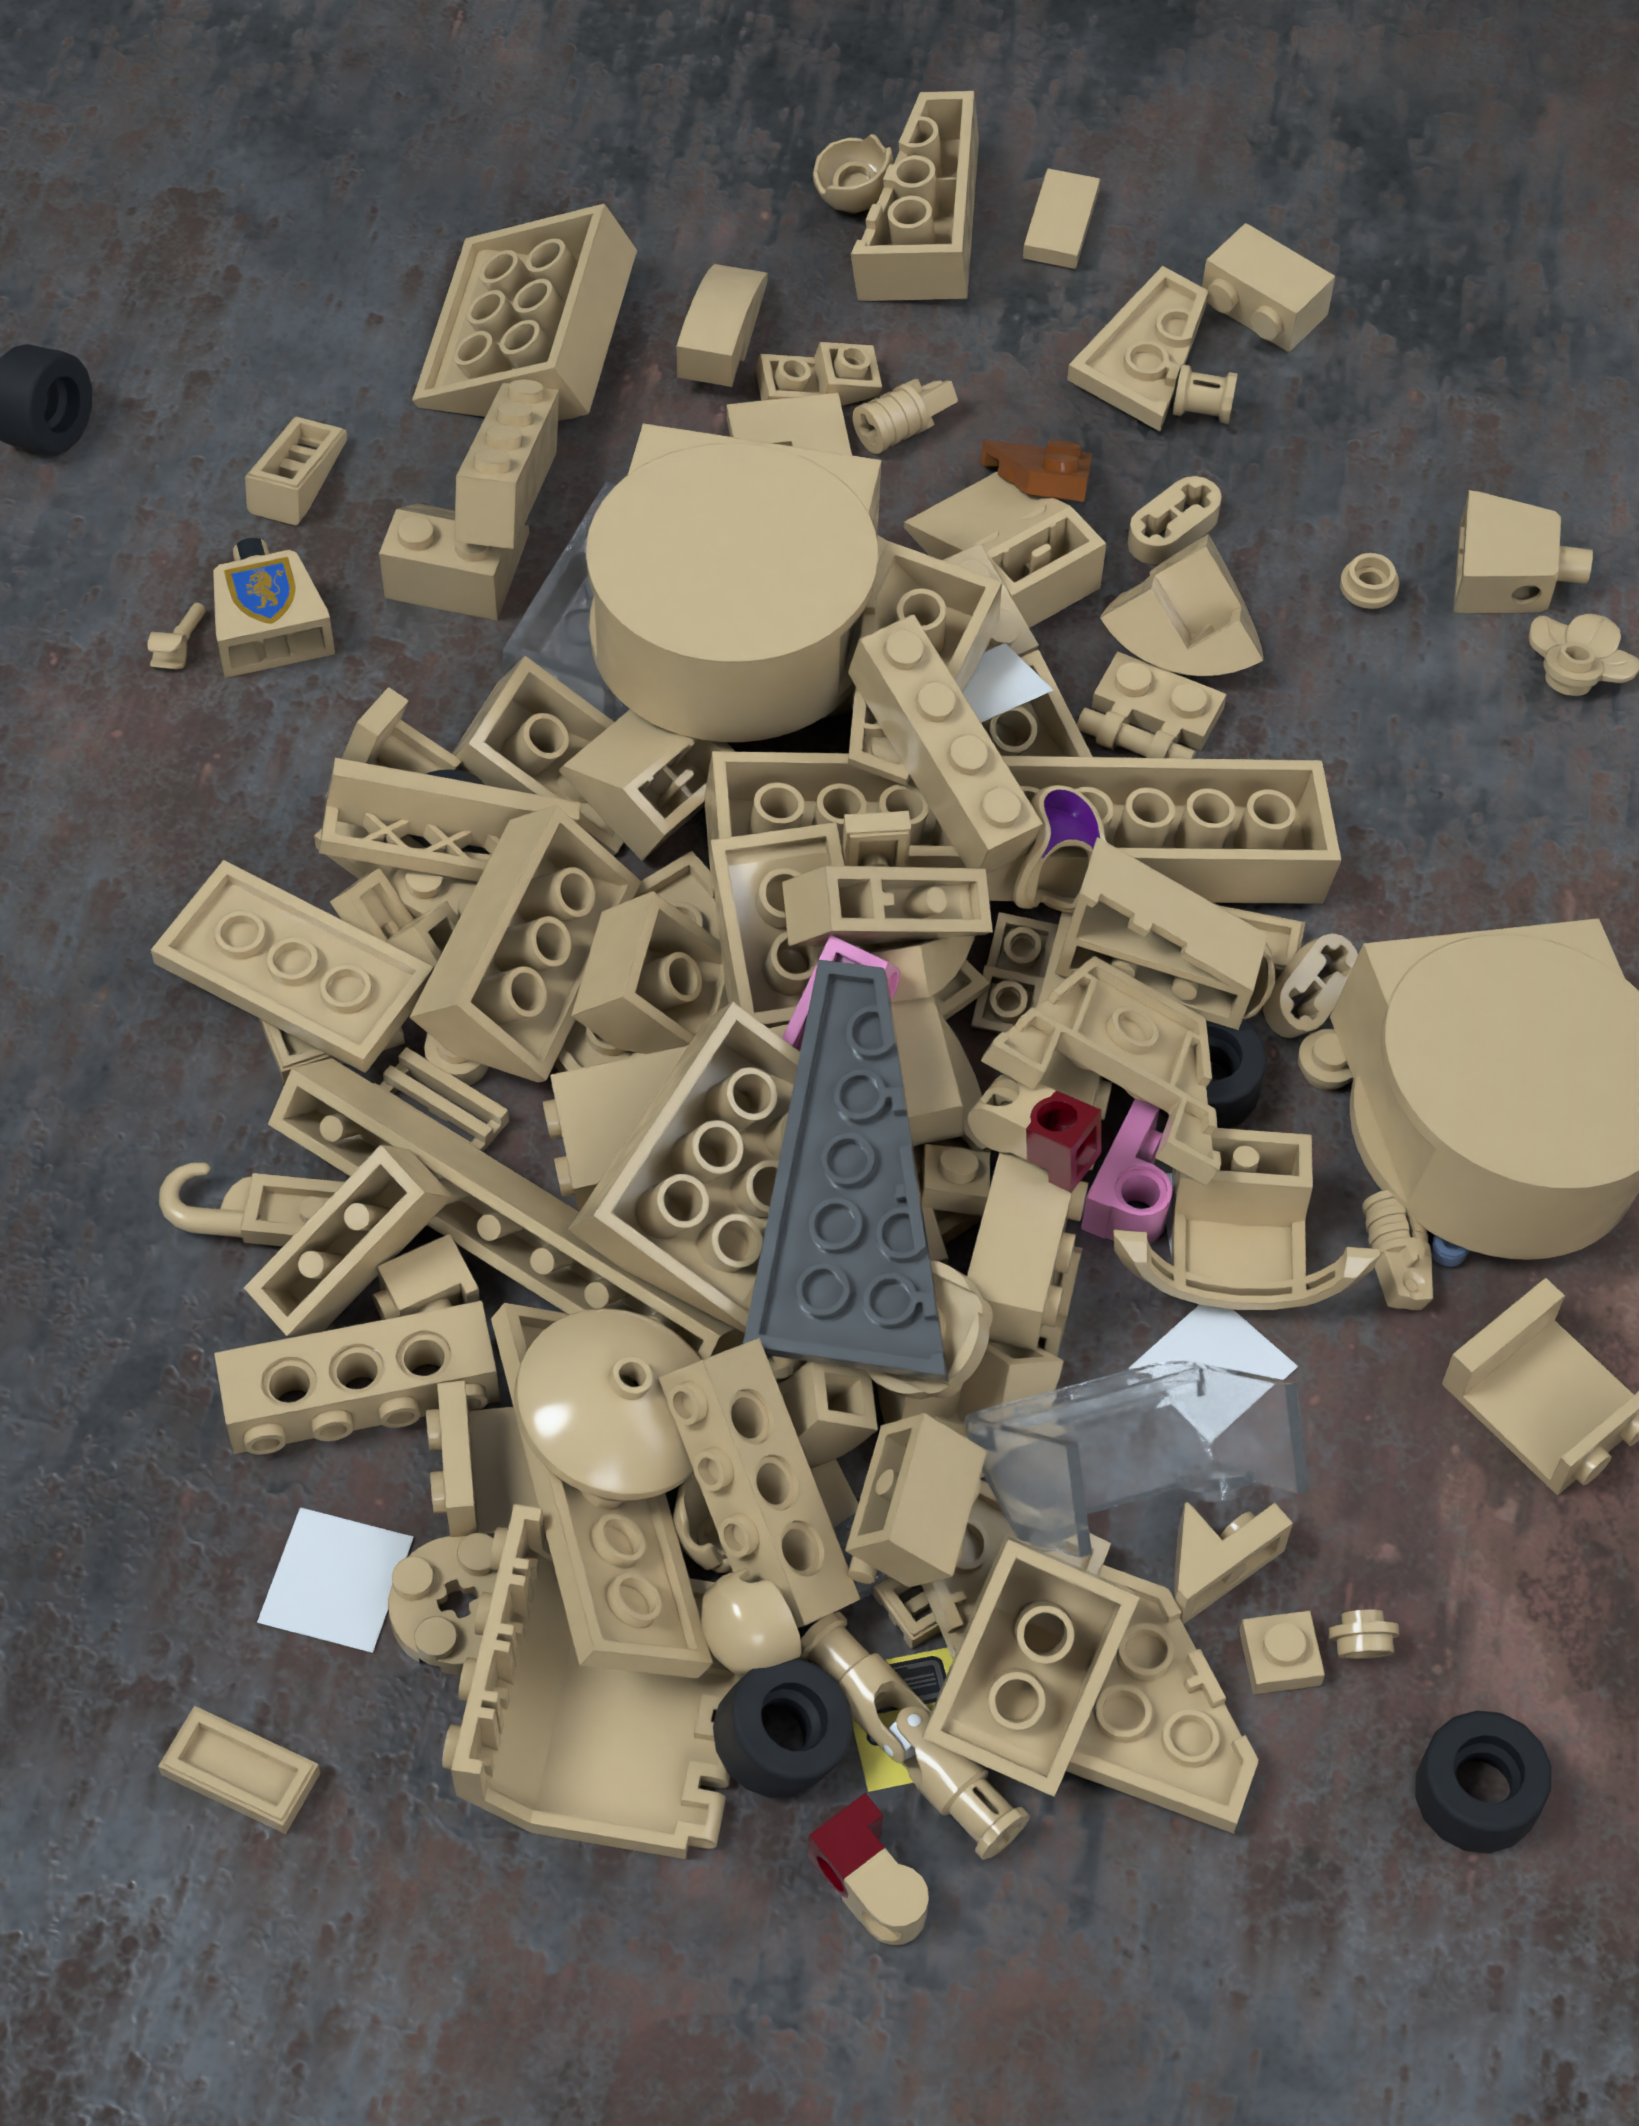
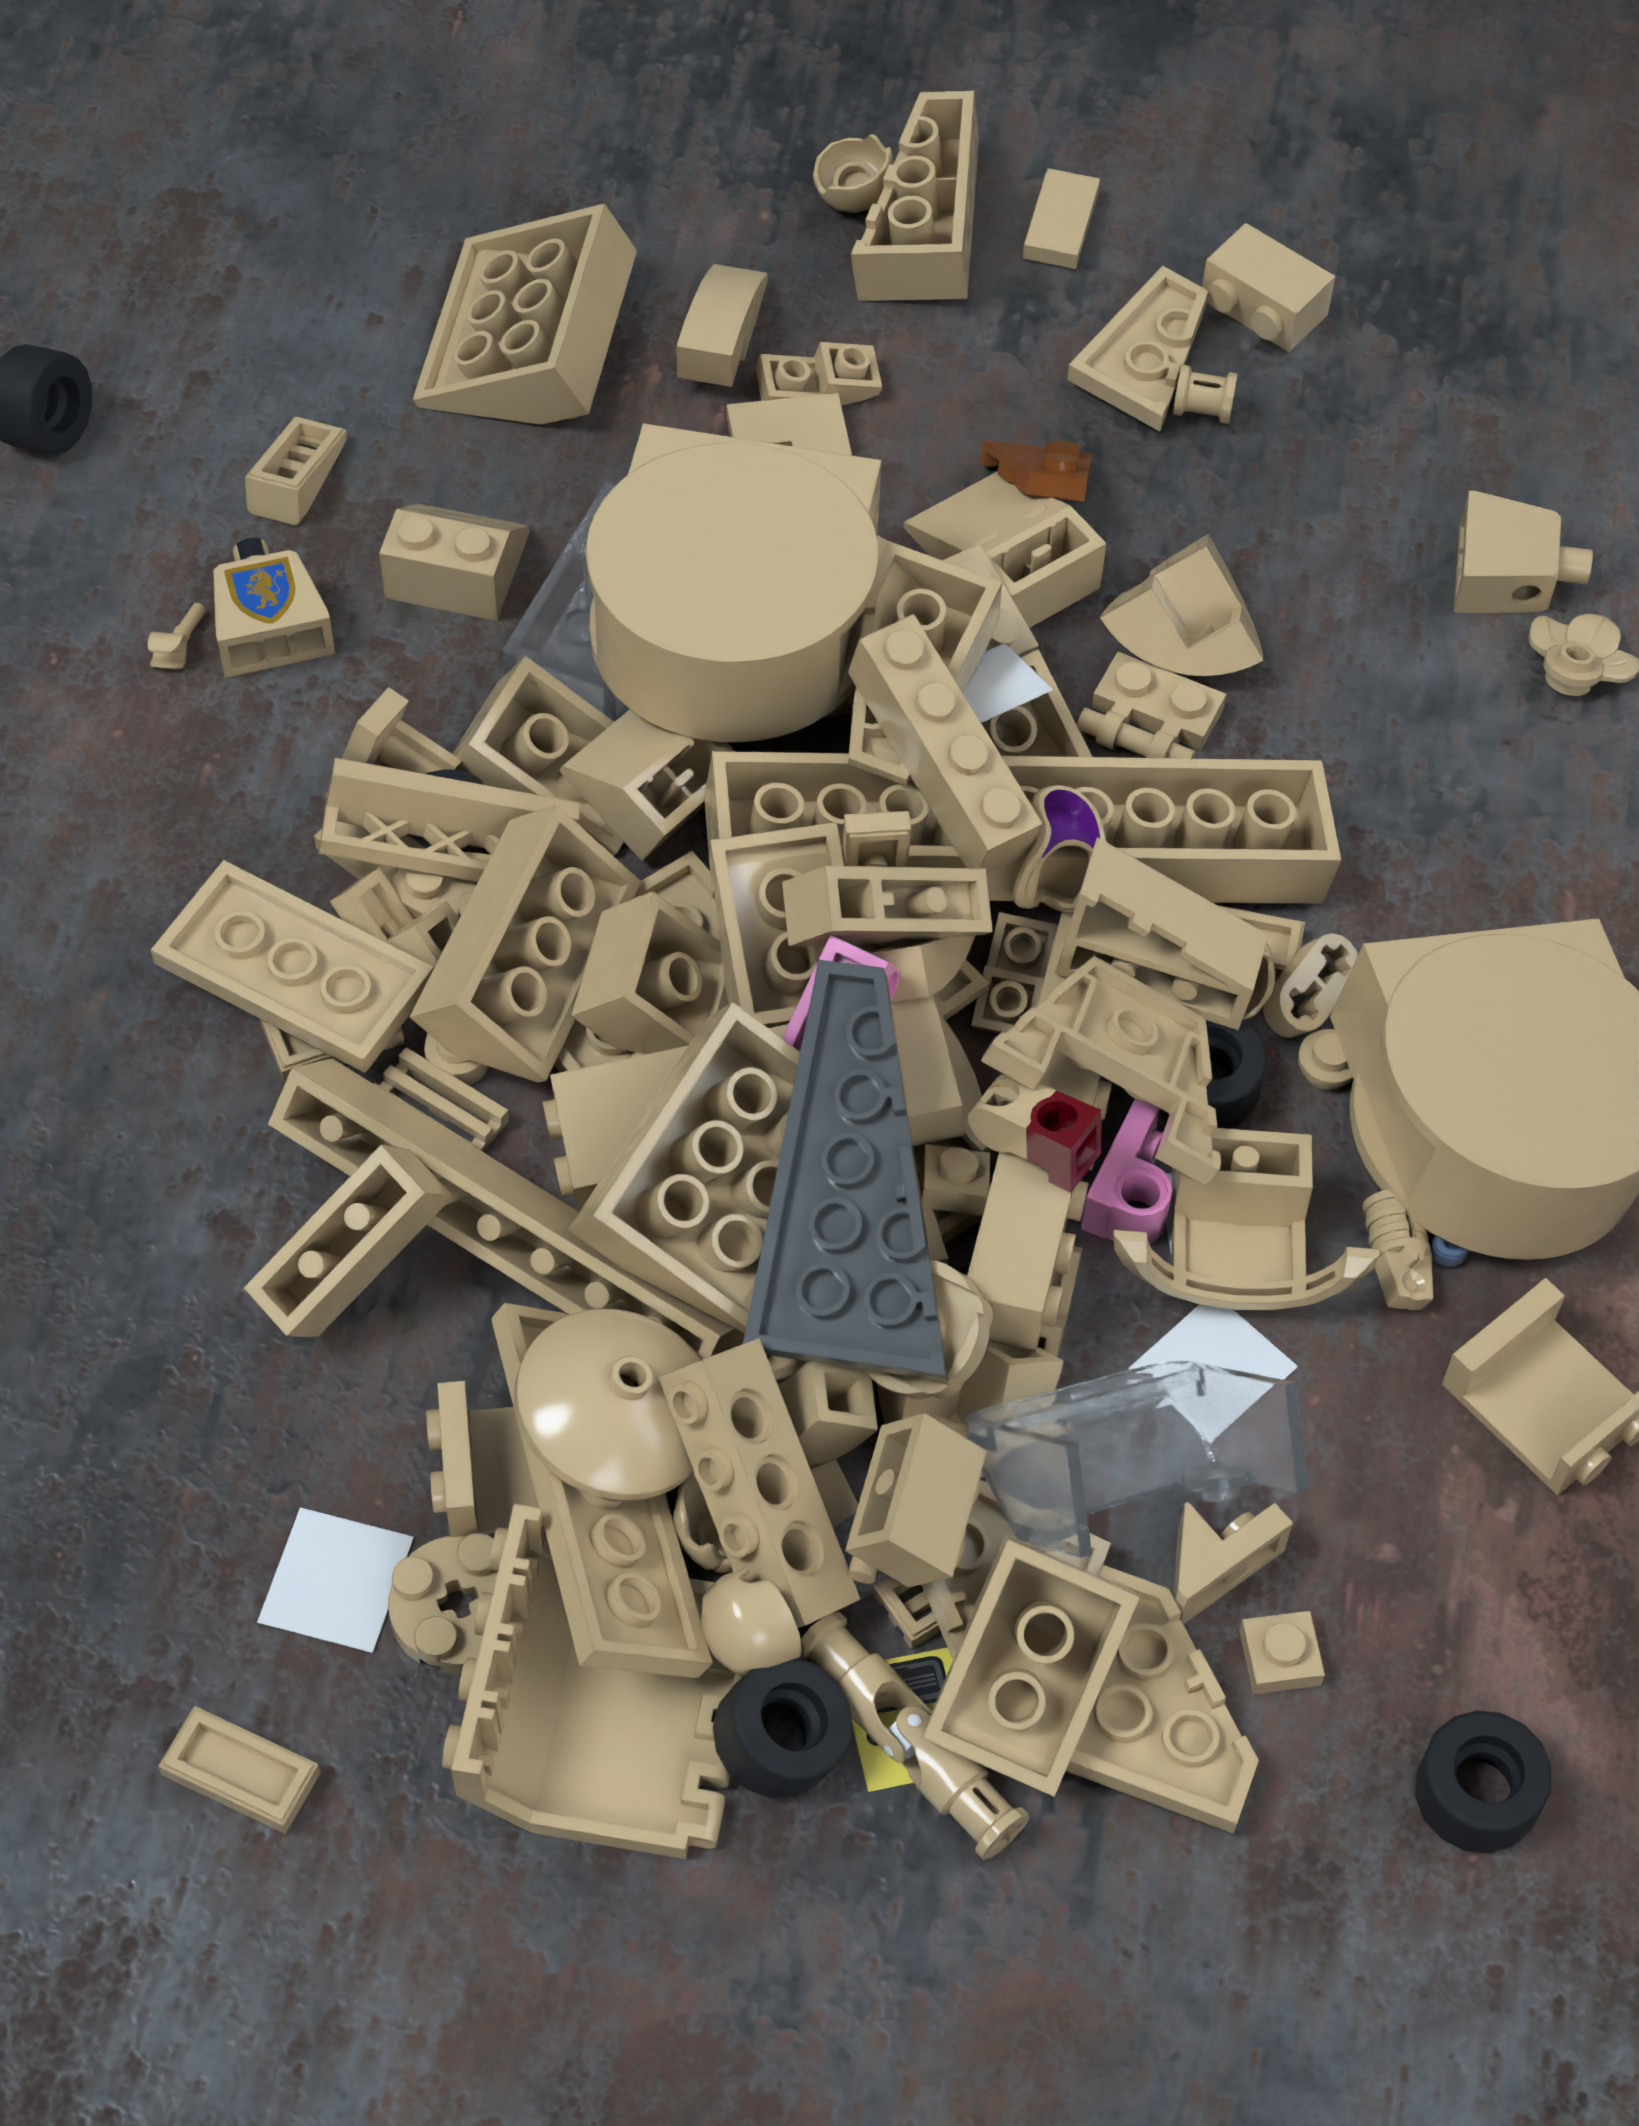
(255, 1208): tan plate -> none
(326, 1361): tan brick -> none
(424, 1280): tan brick -> none
(506, 465): tan brick -> none
(877, 1890): leg -> none
(901, 413): tan hinge -> none
(1167, 513): tan beam -> none
(1364, 1635): tan plate -> none
(1370, 581): tan plate -> none

